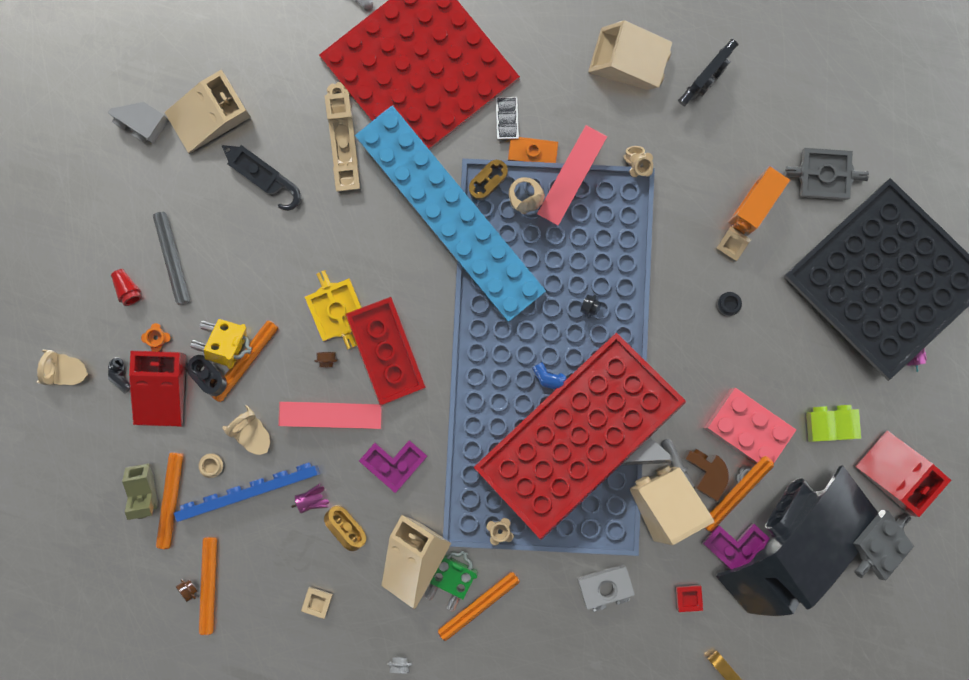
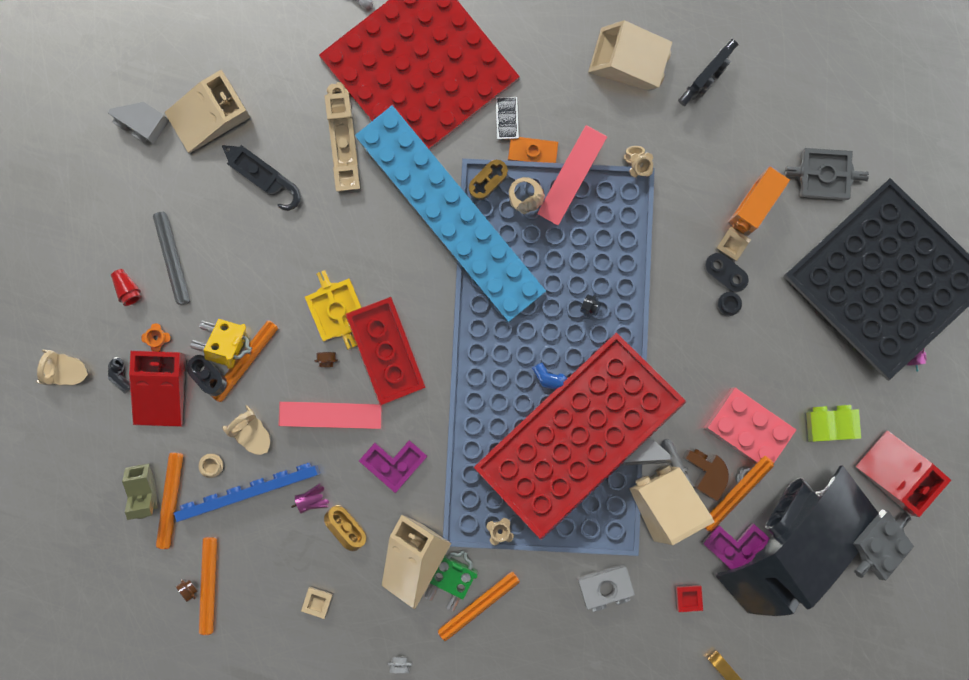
(725, 274): none -> black plate

